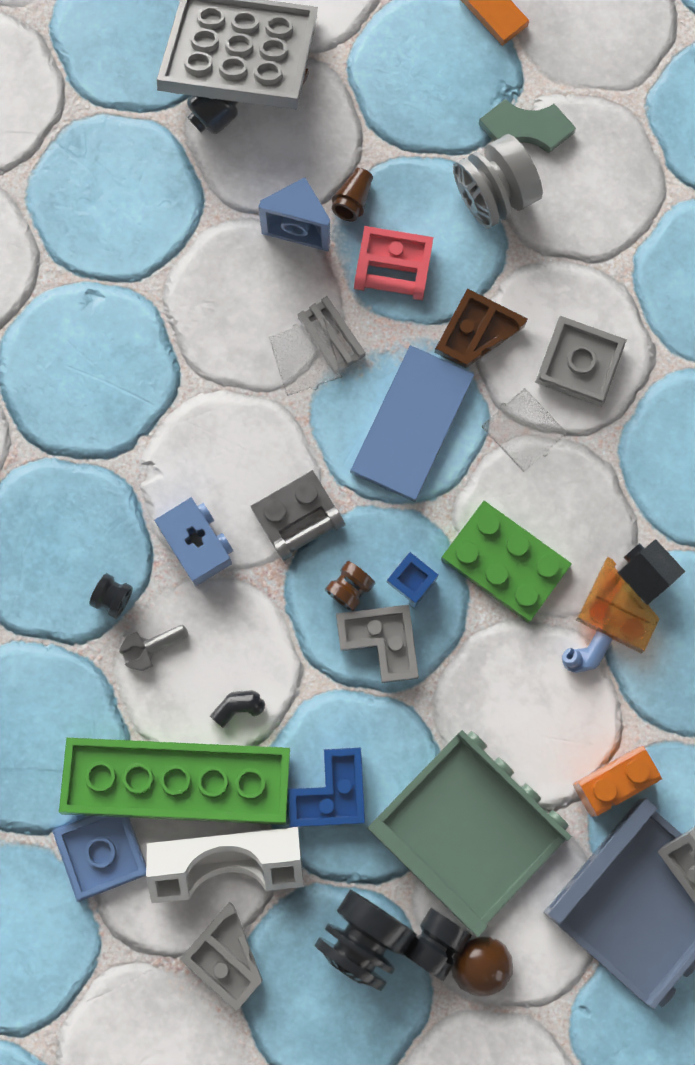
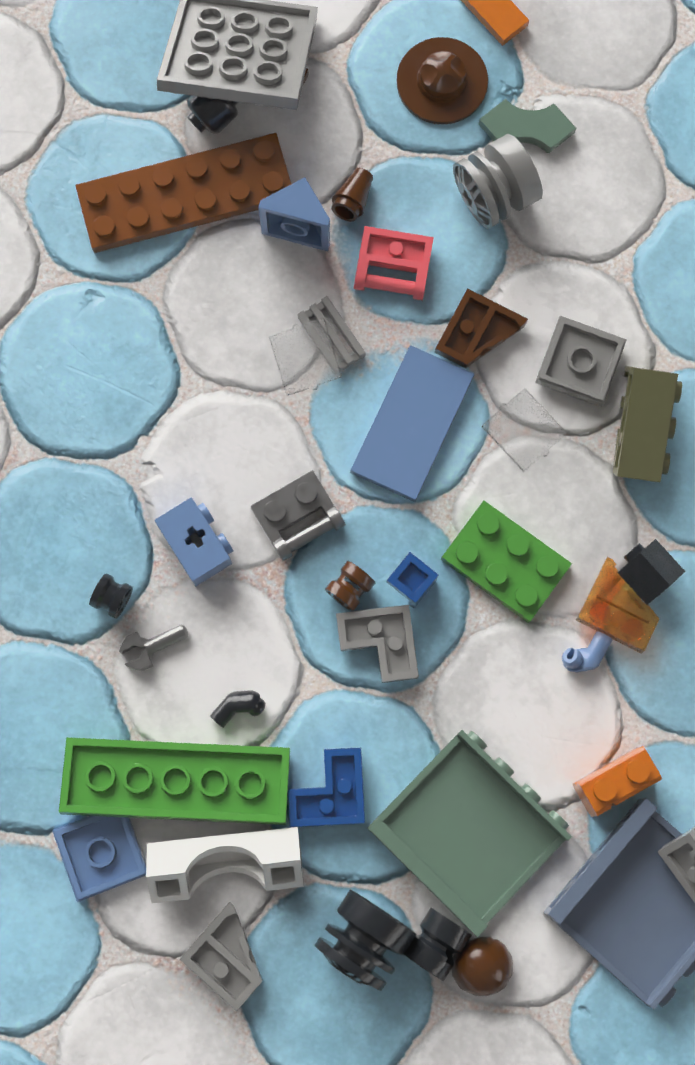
(182, 192): none -> dark orange plate
(442, 80): none -> reddish brown hat
(646, 424): none -> olive wedge

